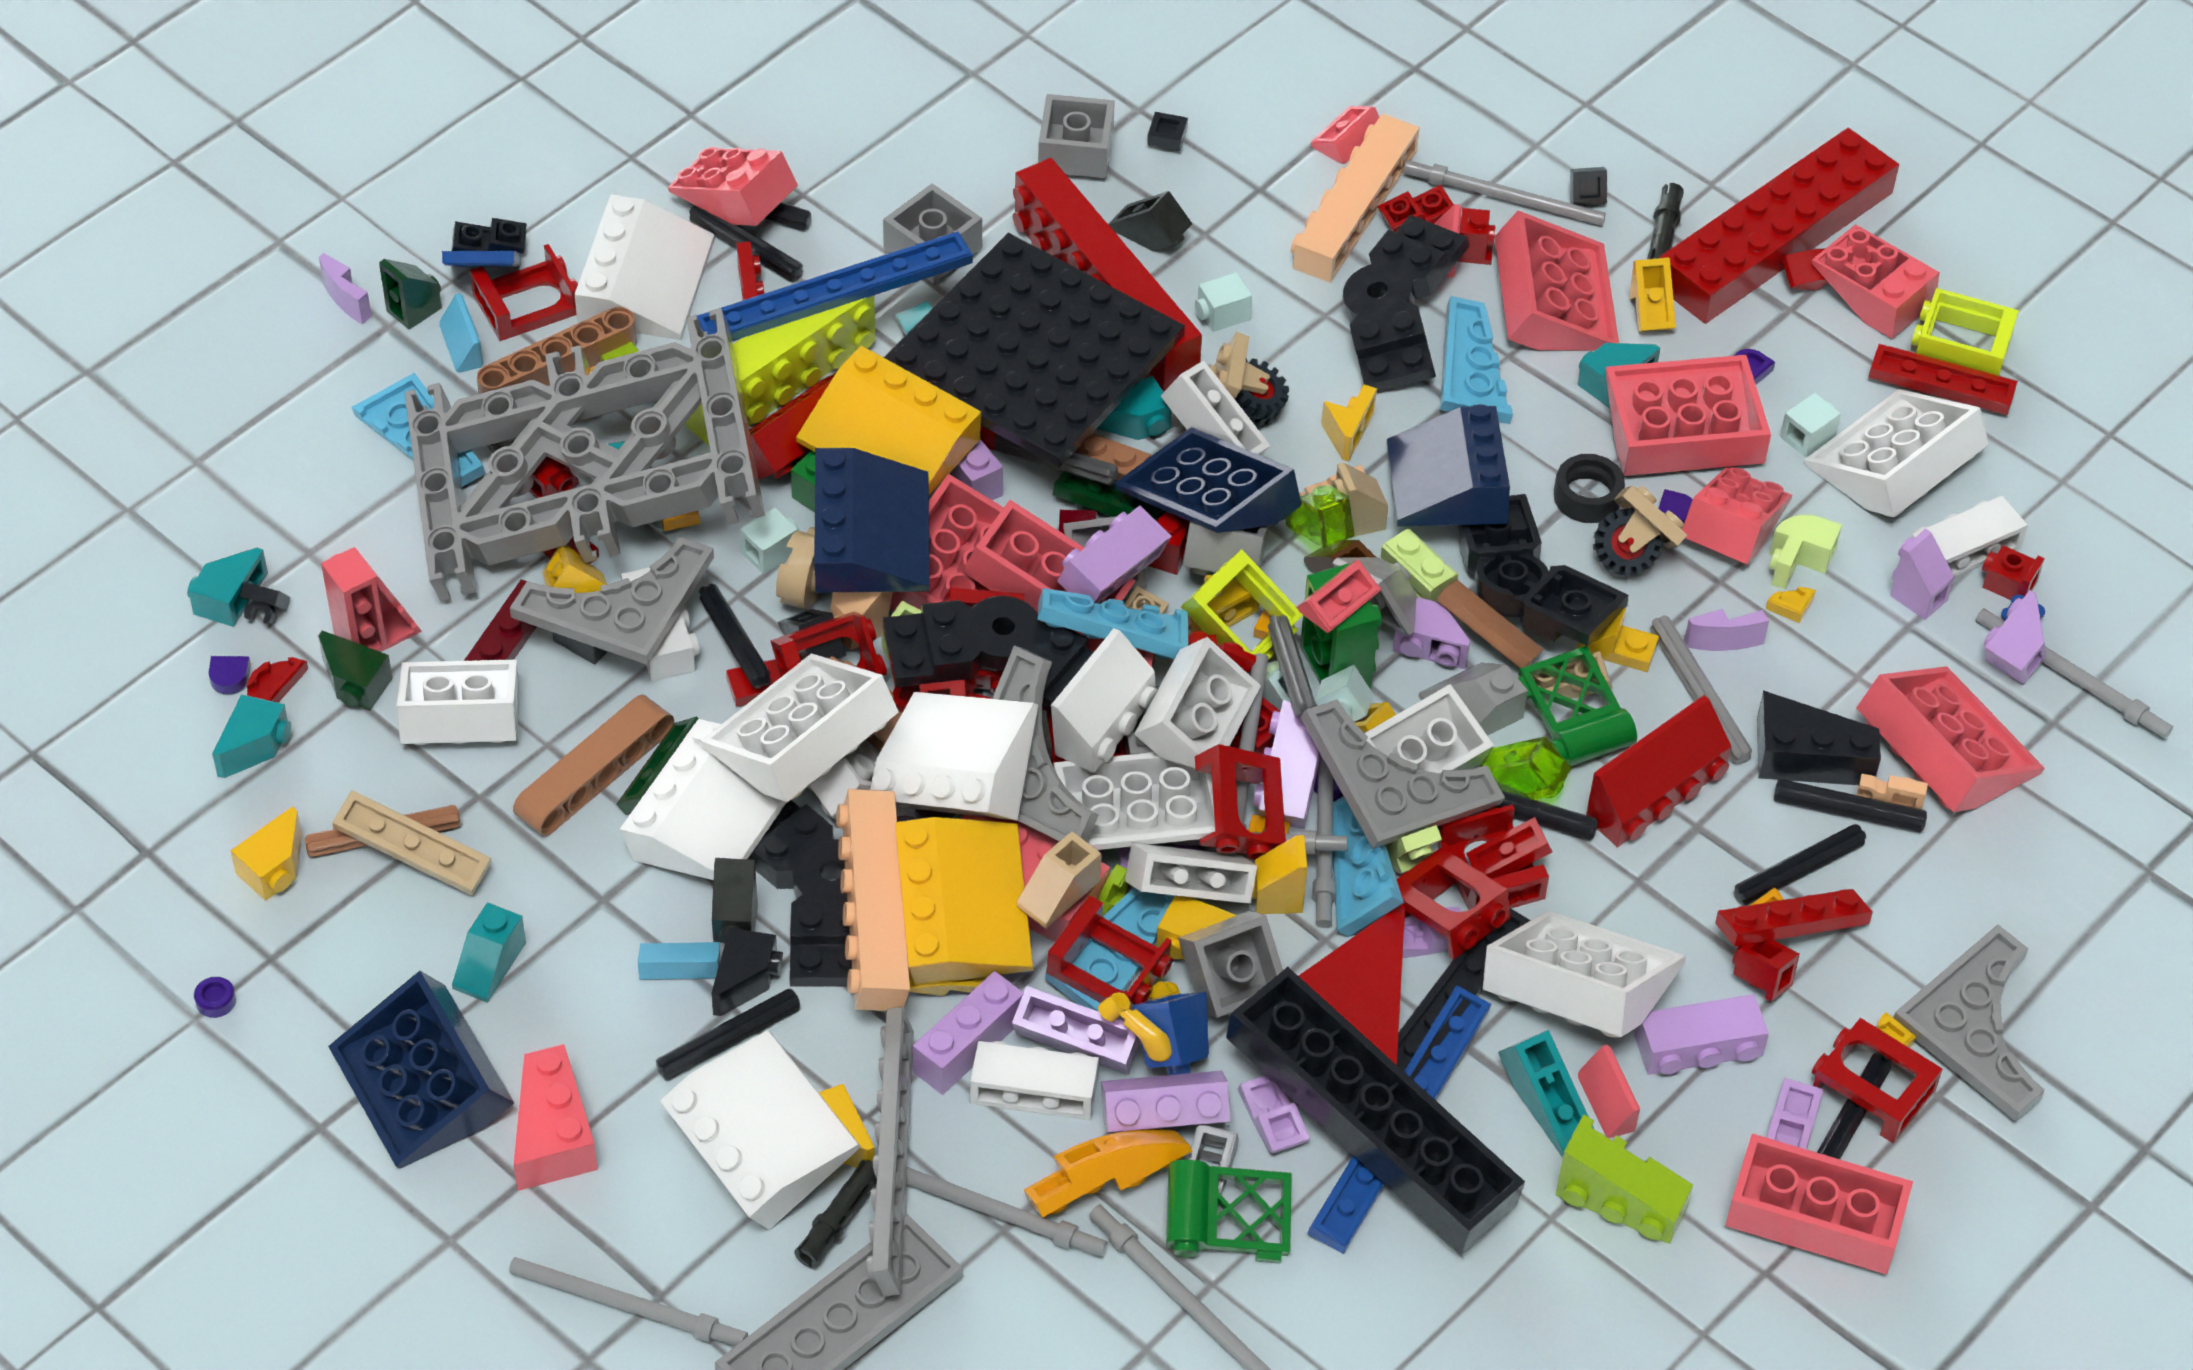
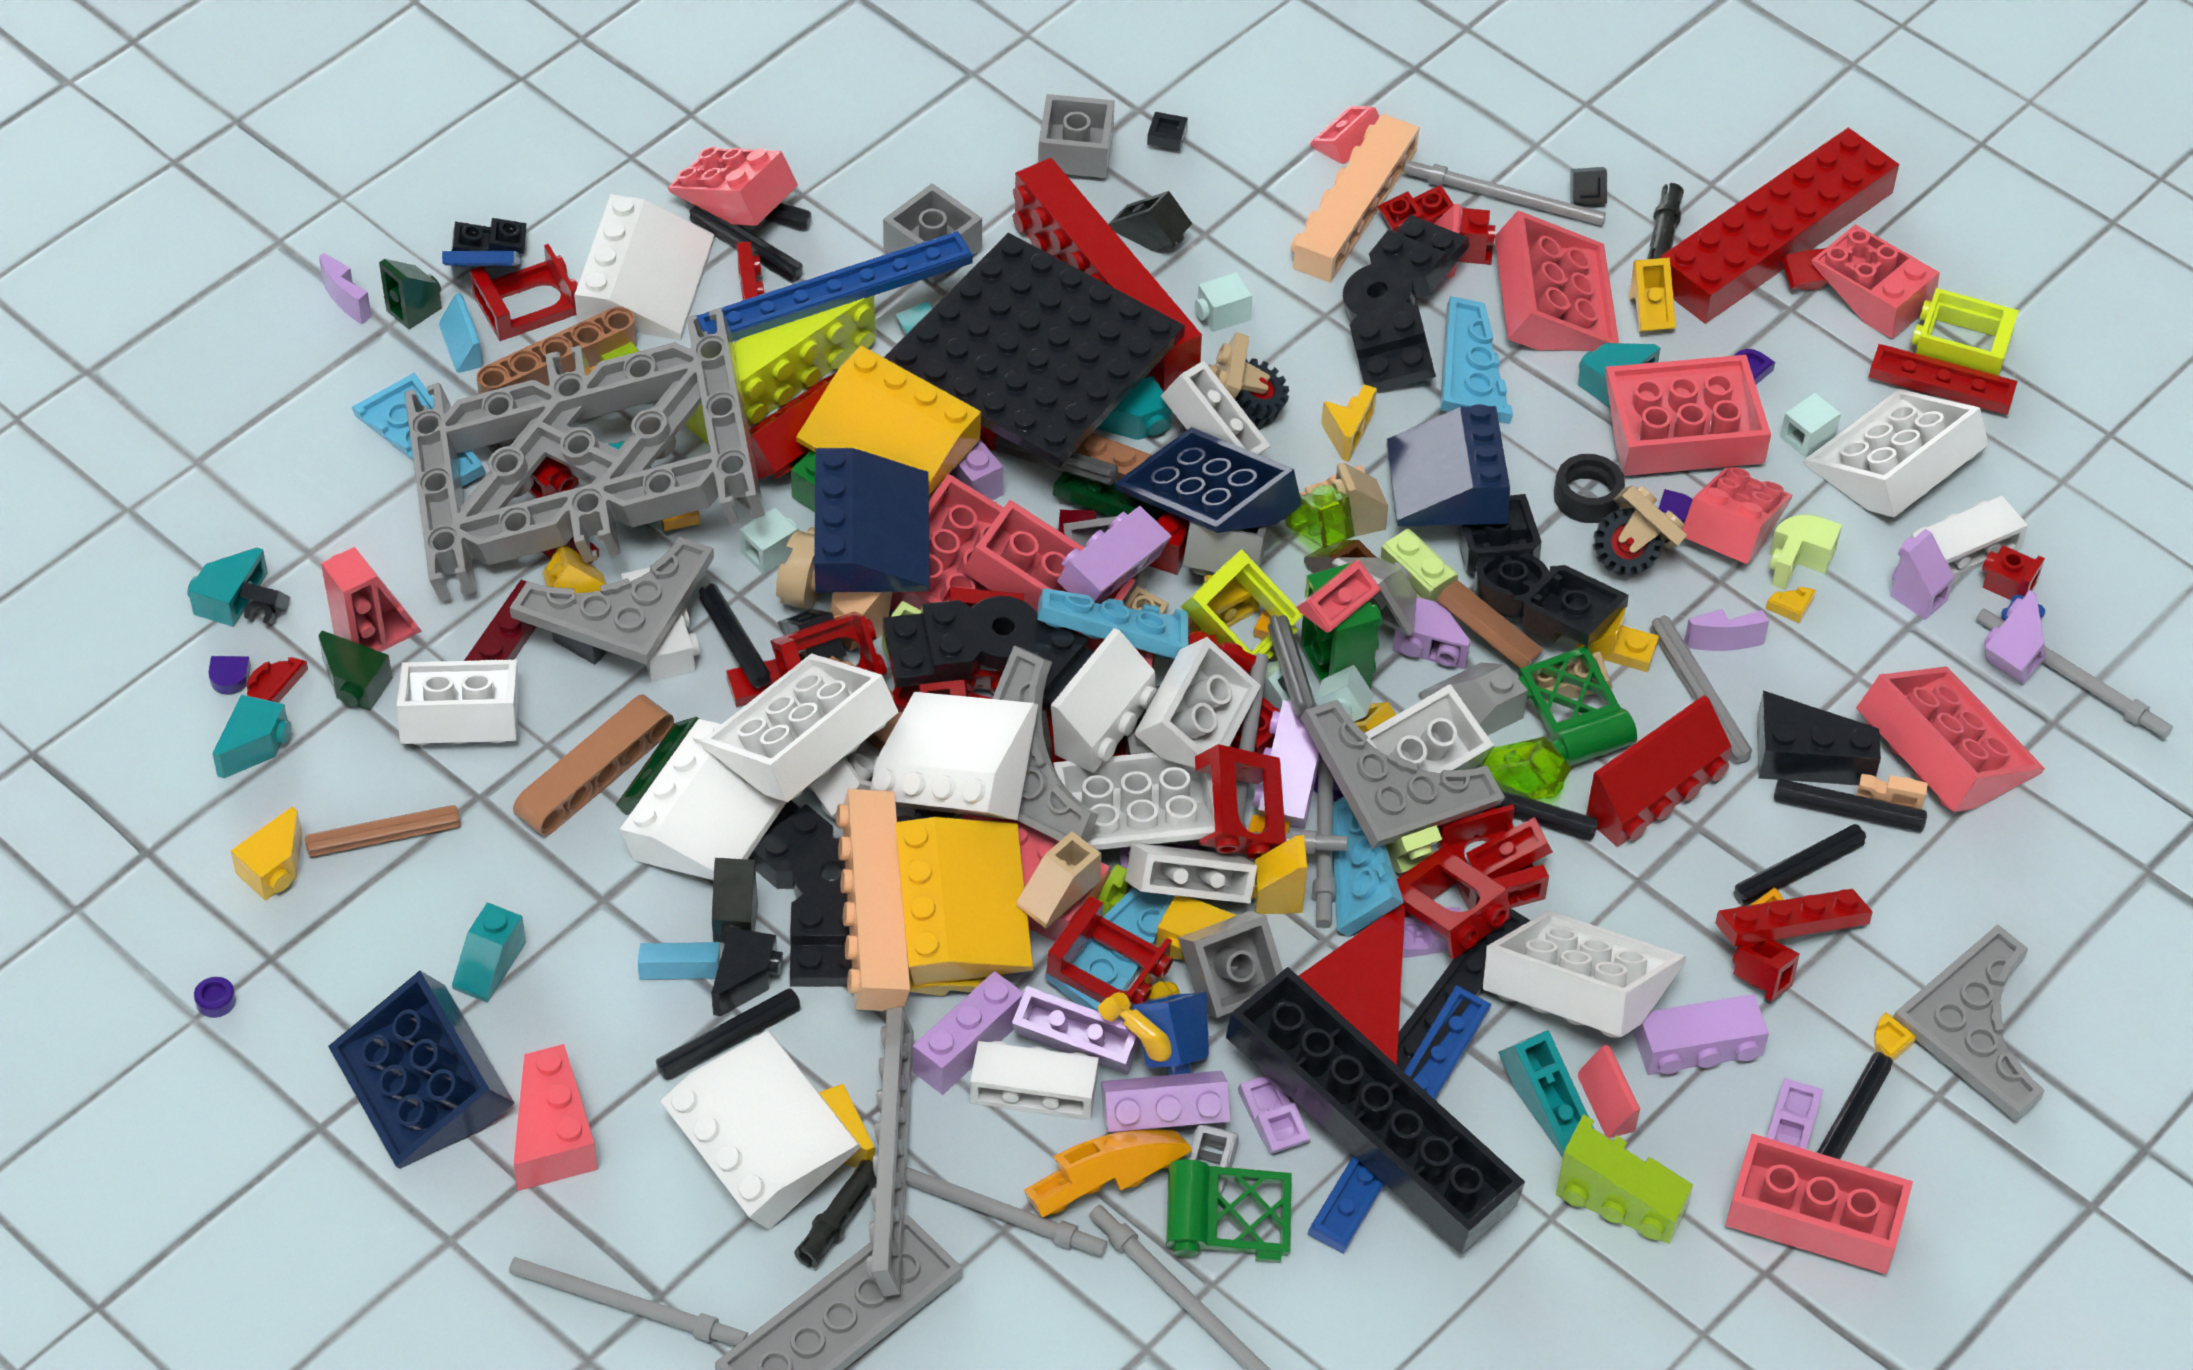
(411, 842): tan plate -> none
(1895, 1113): red panel -> none

